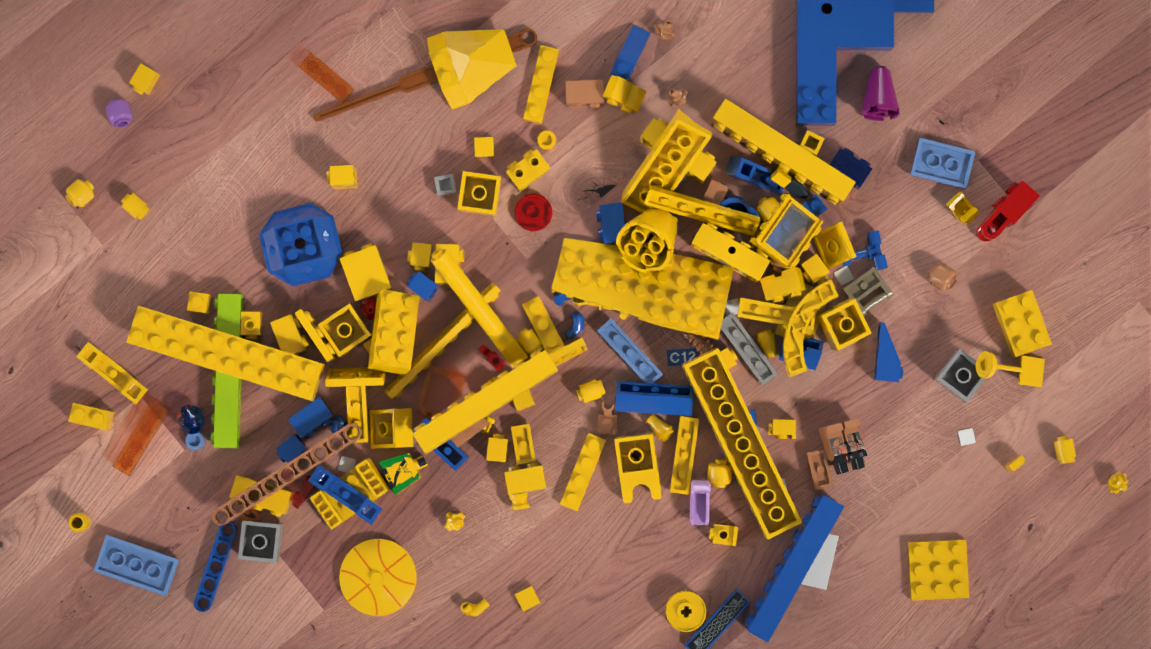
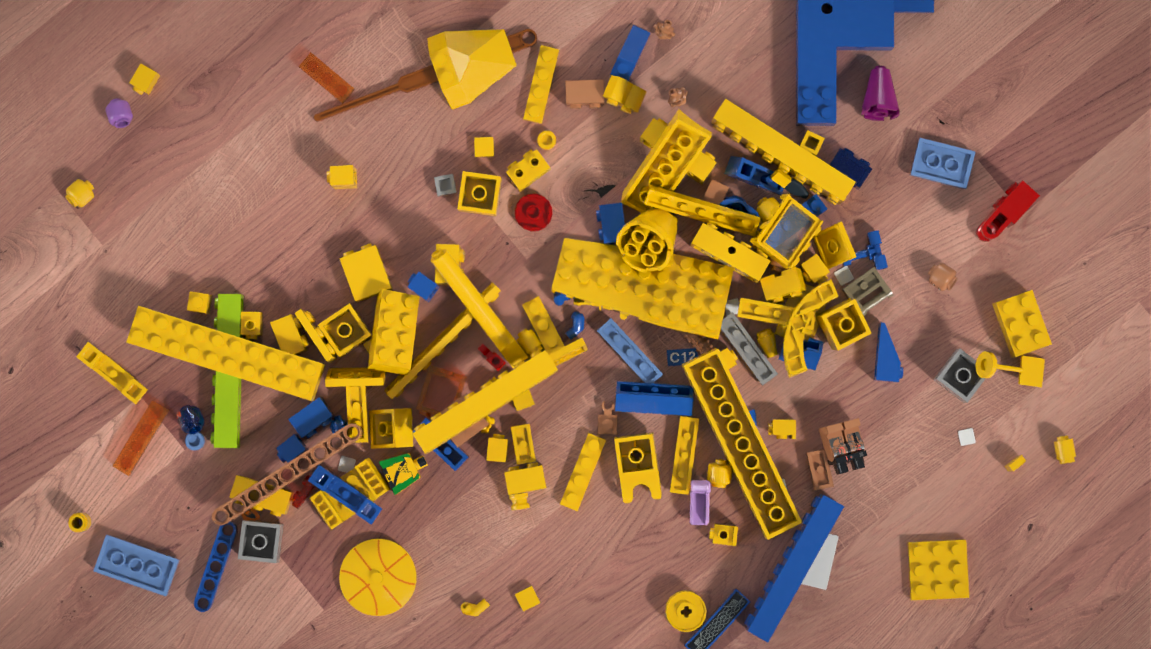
(91, 416): yellow brick -> none
(135, 206): yellow brick -> none
(318, 255): blue piece -> none
(368, 308): red plant -> none
(420, 256): yellow brick -> none
(454, 521): yellow plant -> none
(590, 391): yellow brick -> none
(660, 428): yellow cone -> none
(962, 208): yellow bracket -> none
(1118, 483): yellow plant -> none

